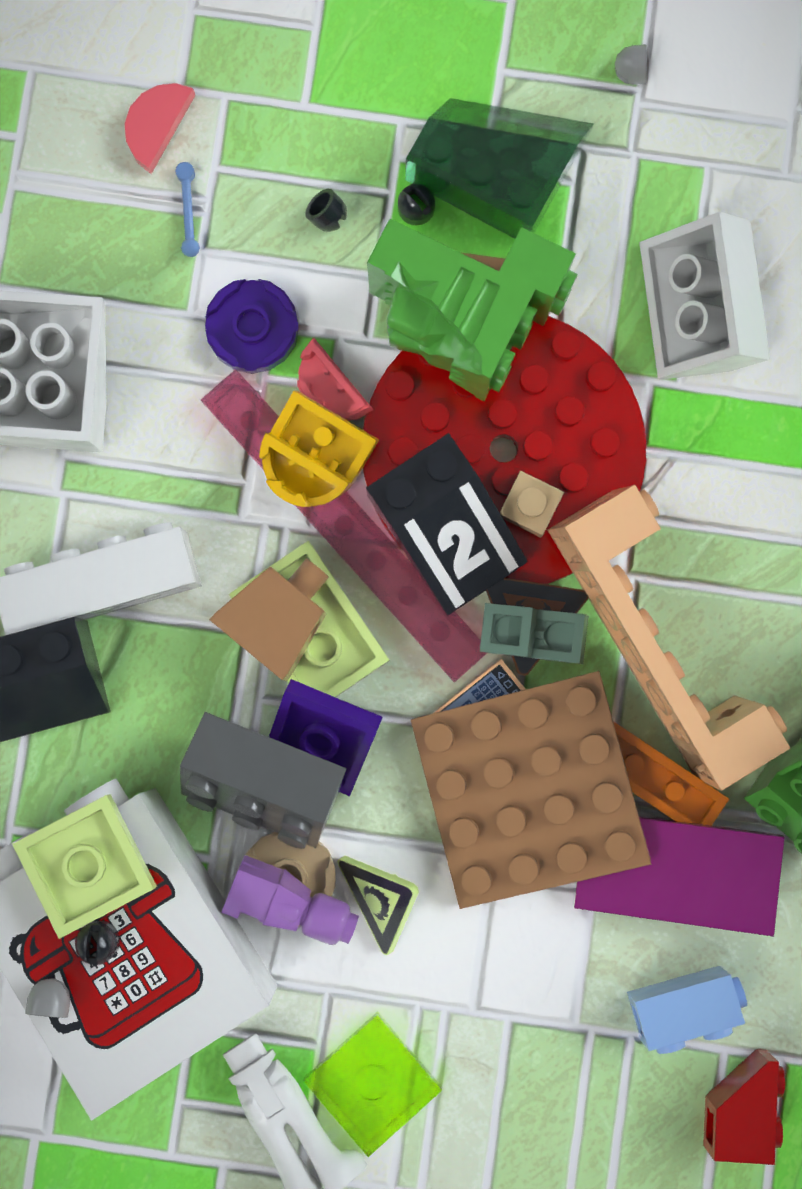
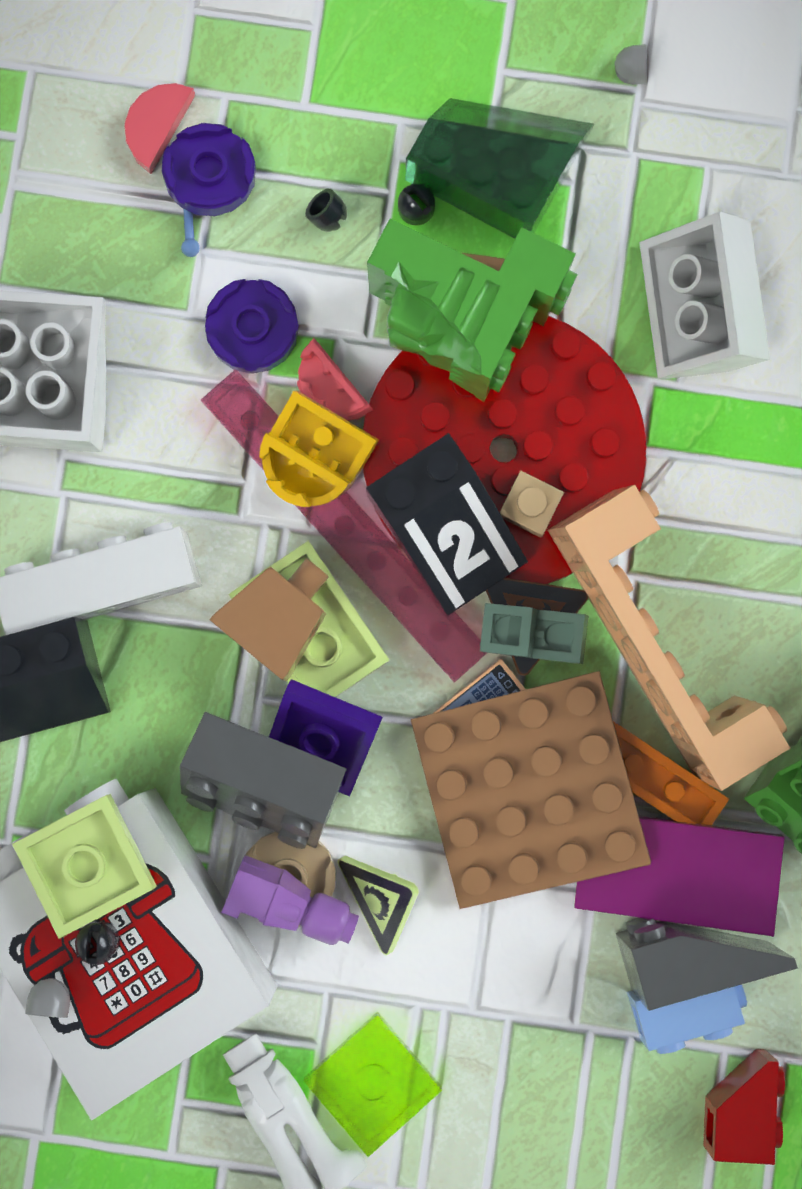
(209, 169): none -> dark purple tile
(683, 961): none -> dark grey slope

